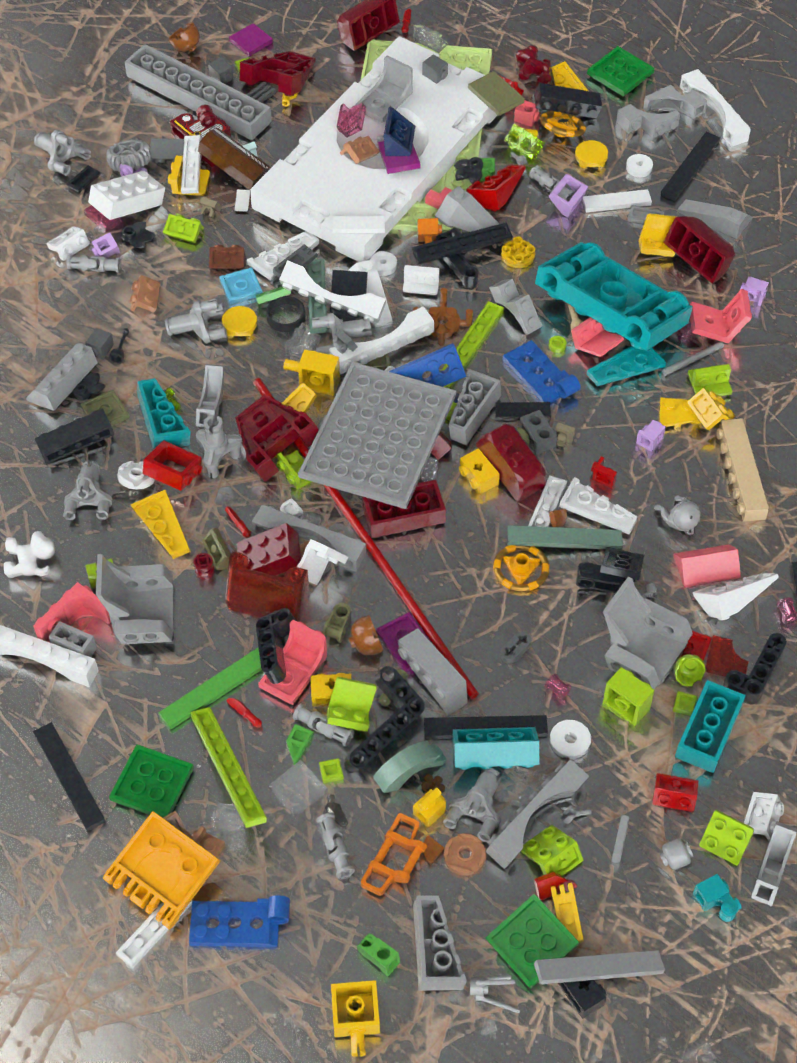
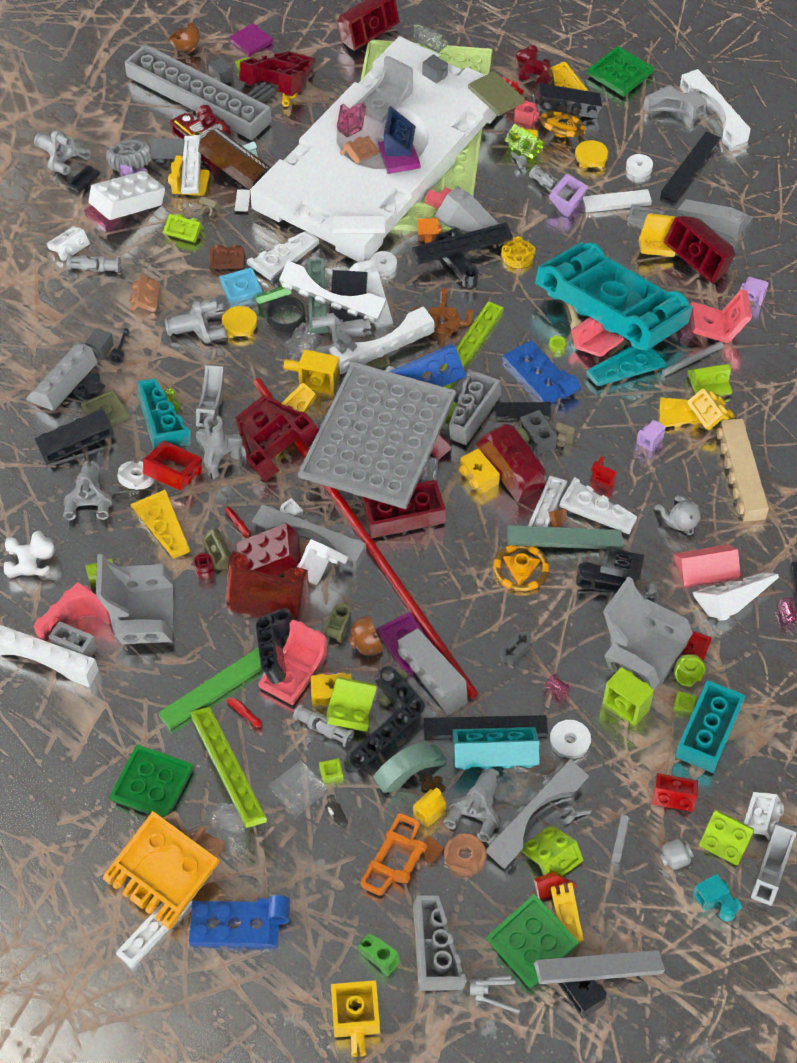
(69, 777): black tile -> none
(103, 242): lavender brick -> none
(137, 235): black plate -> none
(290, 466): lime bracket -> none
(298, 741): bright green tile -> none
(302, 257): dark grey hinge -> none
(335, 845): light grey piece -> none
(406, 21): red piece -> none
(421, 280): white bracket -> none
(468, 170): black plate -> none
(488, 168): bright green tile -> none
(497, 188): red wedge -> none
(519, 305): light grey arch -> none
(654, 124): light grey arch -> none
(723, 657): clear red tile -> none
(762, 667): black beam -> none

